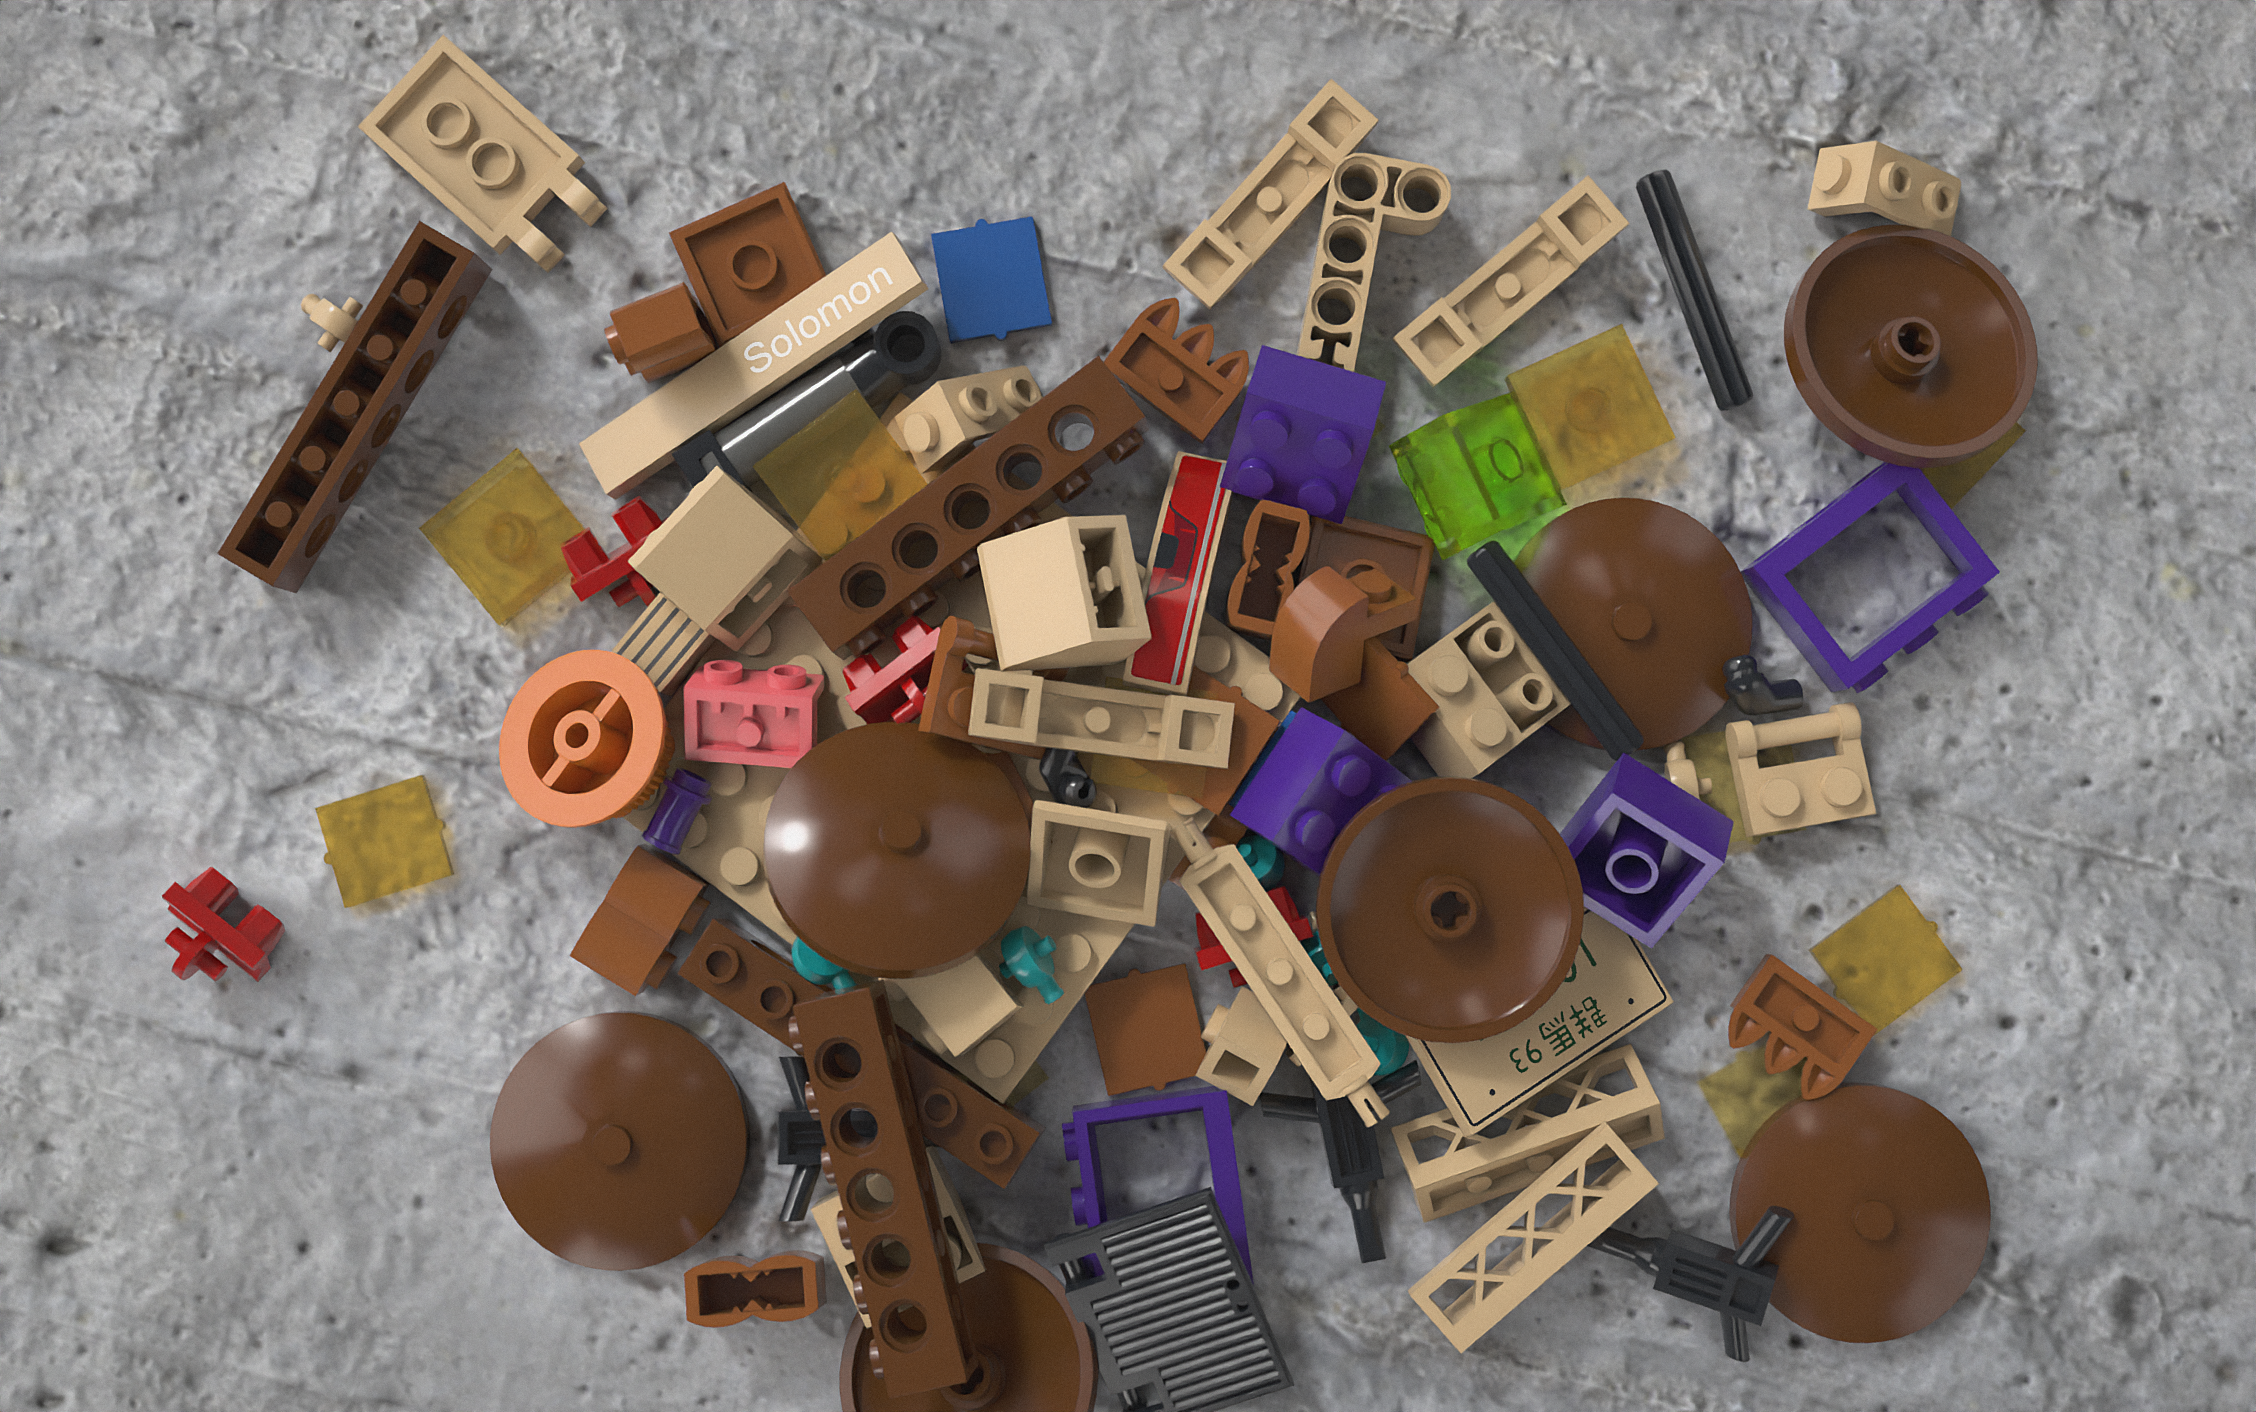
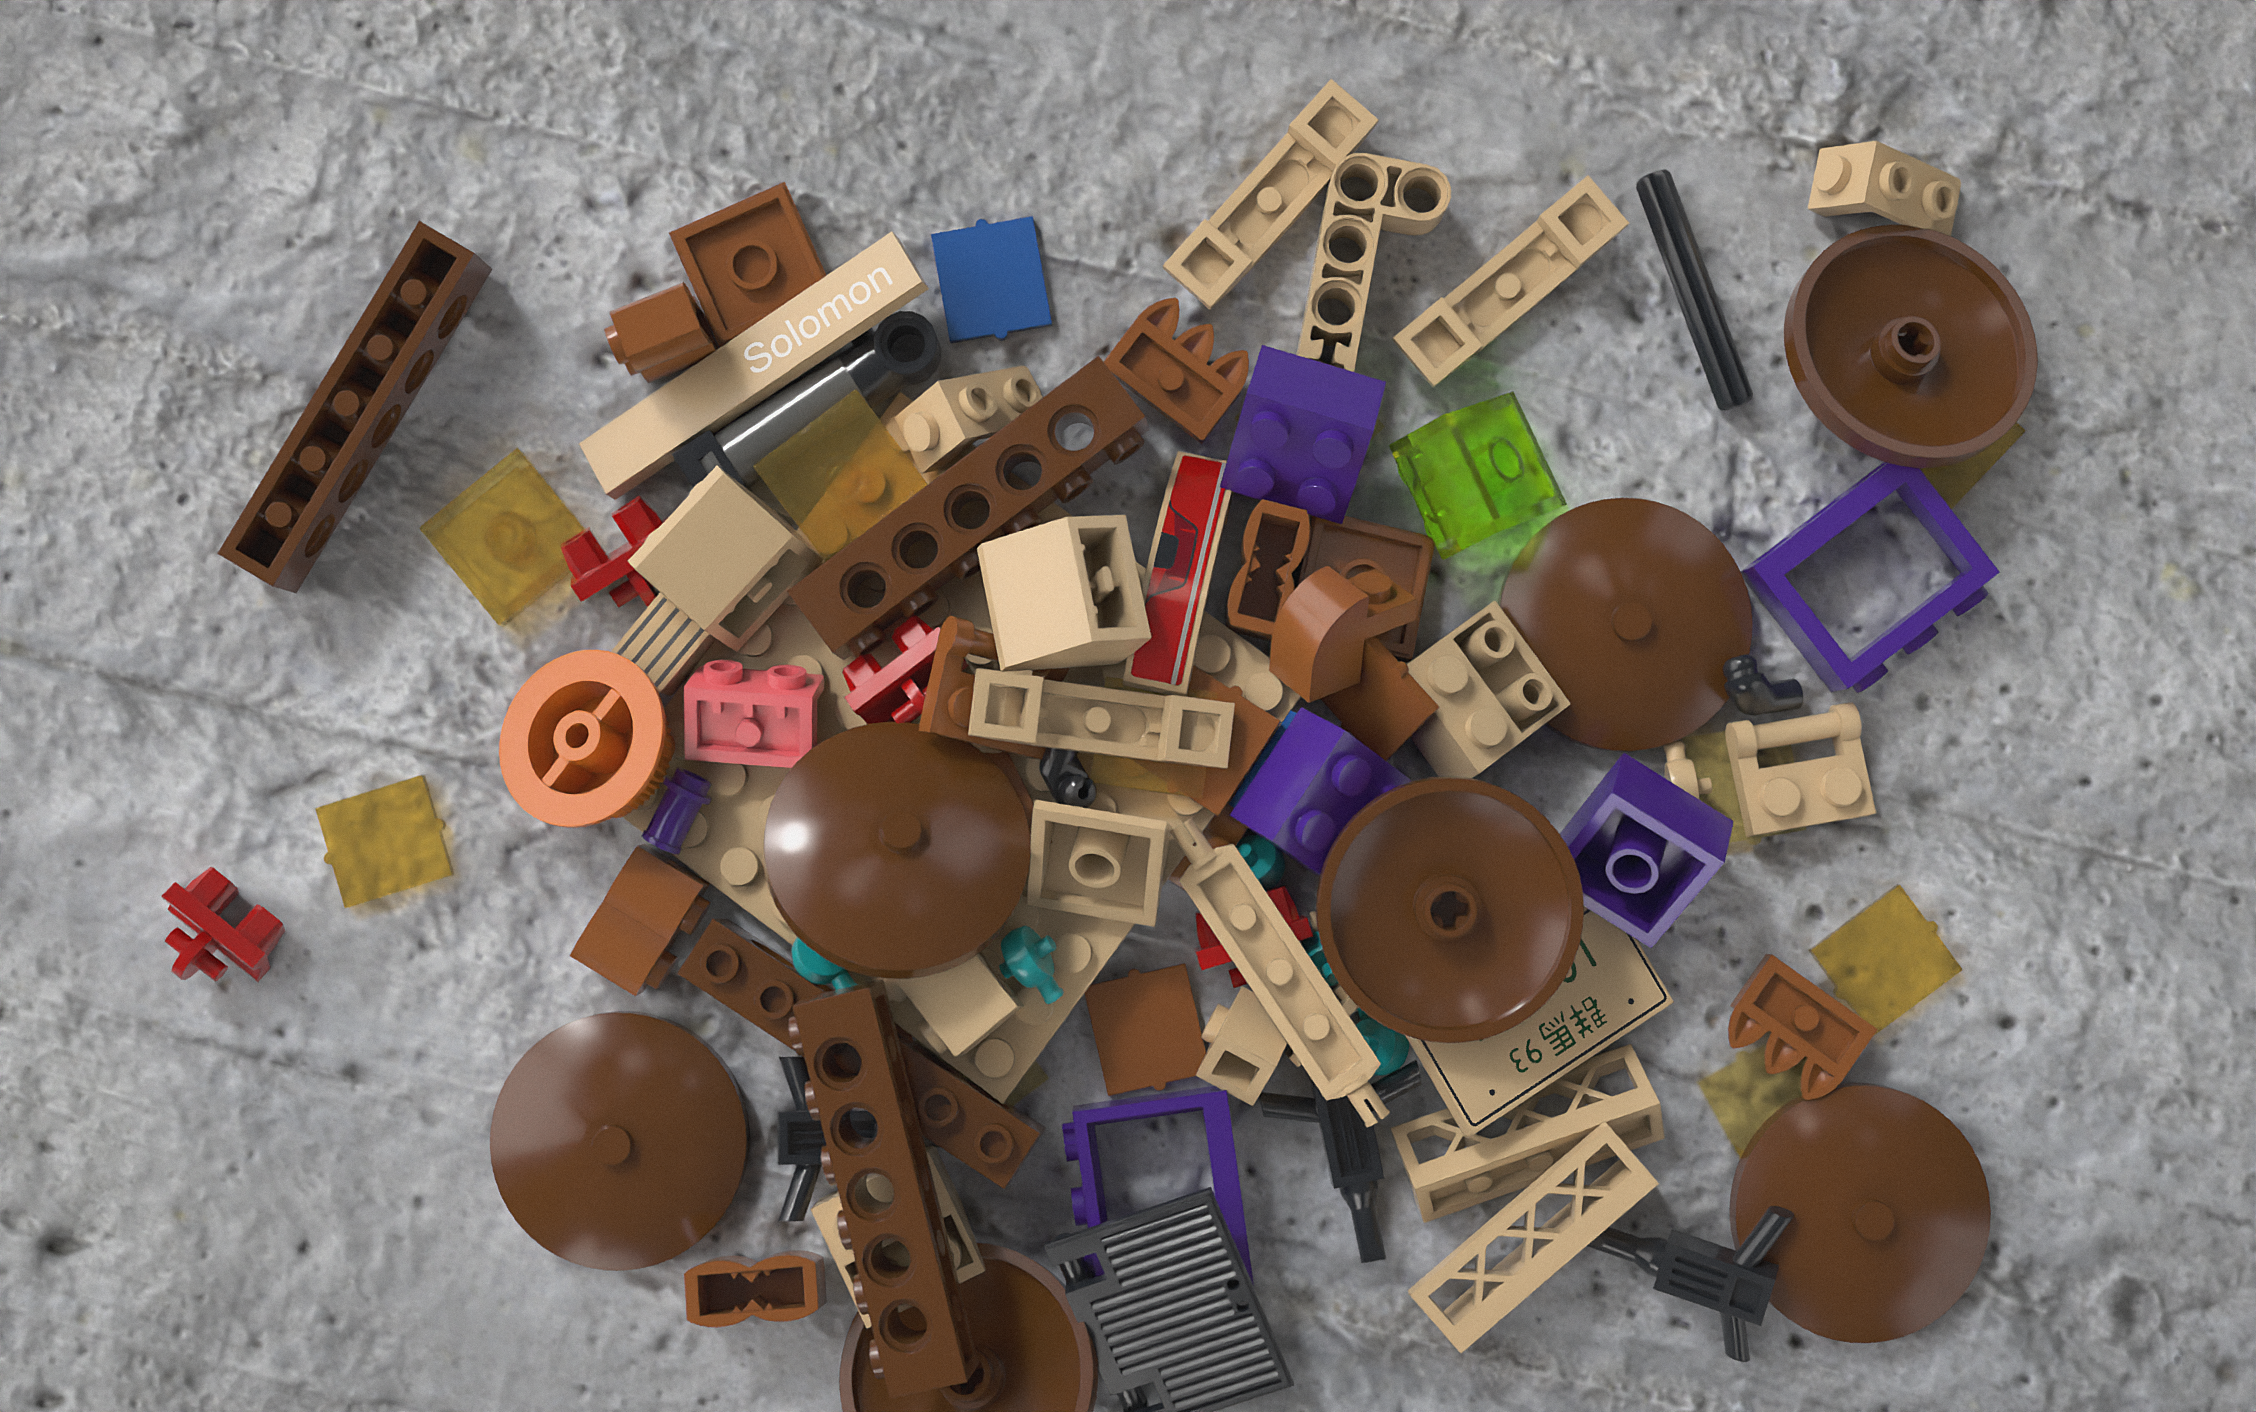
(336, 321): tan piece -> none
(480, 152): tan tile -> none
(1555, 650): black axle -> none
(1589, 408): clear yellow plate -> none

